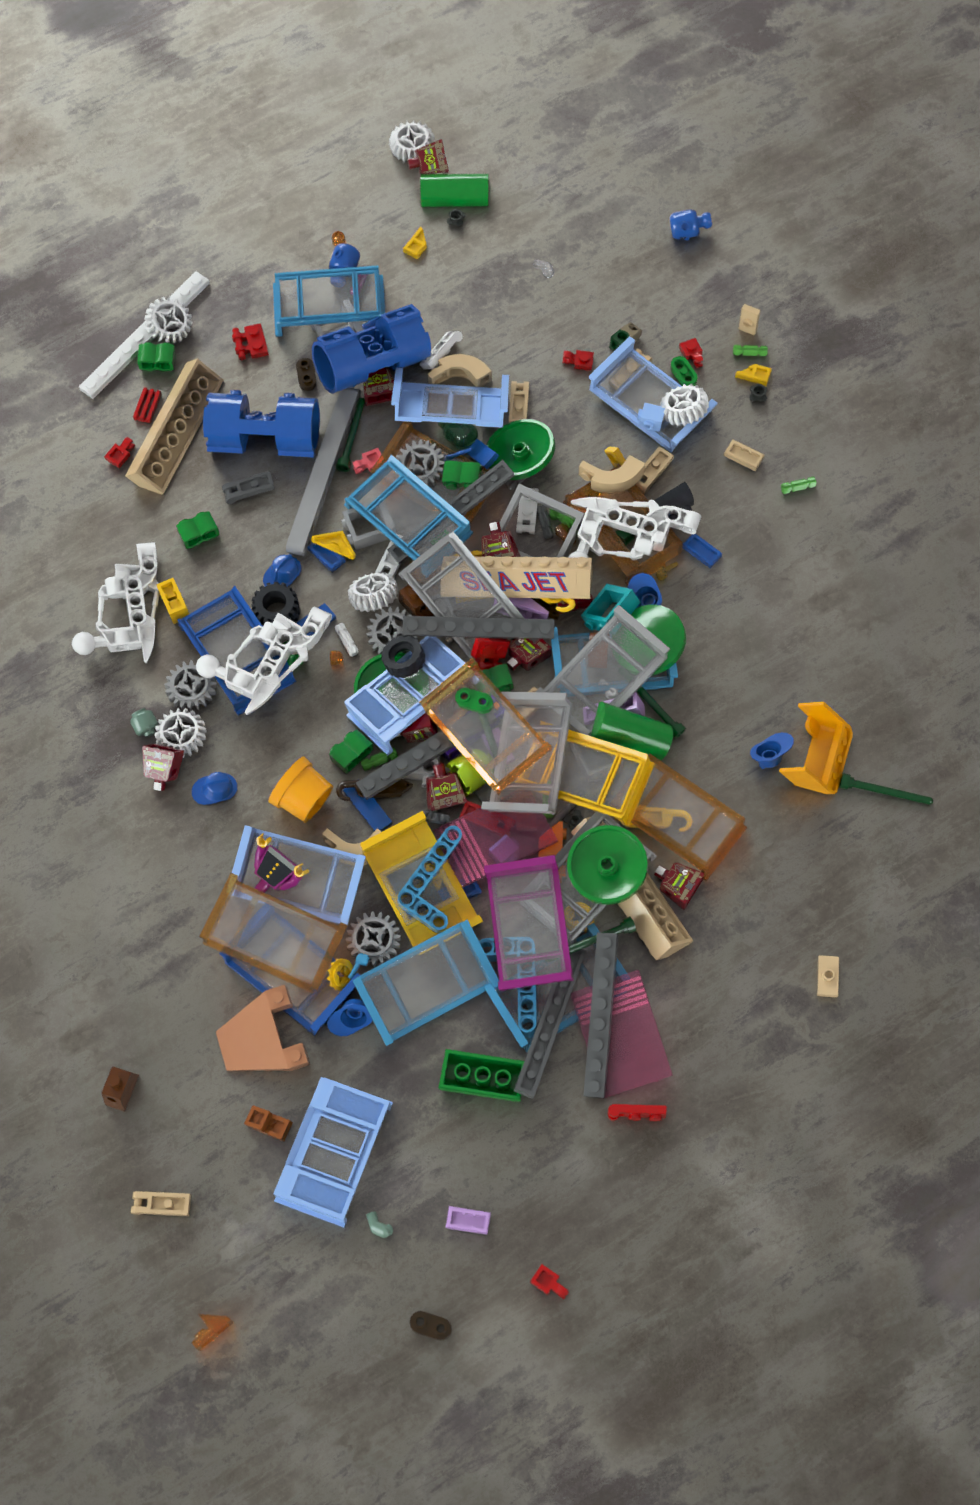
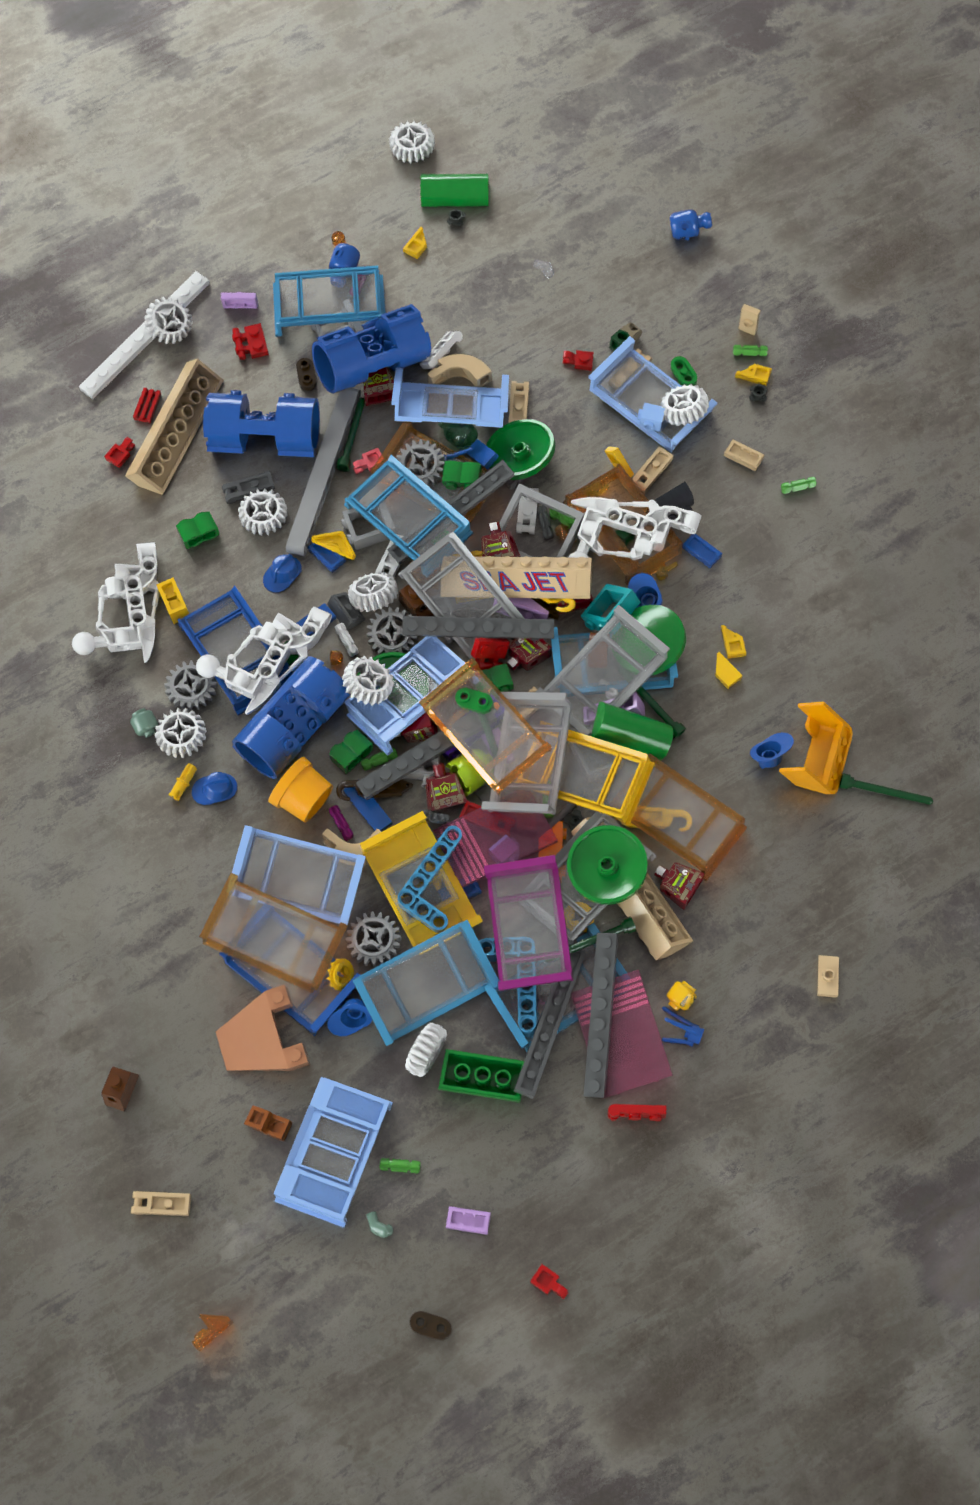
(156, 357): green brick -> none
(161, 764): torso -> none
(183, 781): none -> yellow axle
(239, 300): none -> lavender plate
(262, 517): none -> white gear
(275, 594): black tyre -> none
(275, 868): torso -> none
(291, 717): none -> blue cylinder
(341, 822): none -> magenta axle
(344, 611): none -> dark grey slope
(361, 959): dark azure hand -> none
(371, 675): none -> white gear
(399, 1165): none -> bright green axle
(408, 667): black tyre -> none
(426, 1049): none -> white gear
(430, 158): dark red torso -> none
(615, 480): tan arch -> none
(681, 995): none -> yellow head
(693, 351): red plate -> none
(693, 1031): none -> blue plant
(726, 672): none -> yellow tile
(733, 643): none -> yellow tile

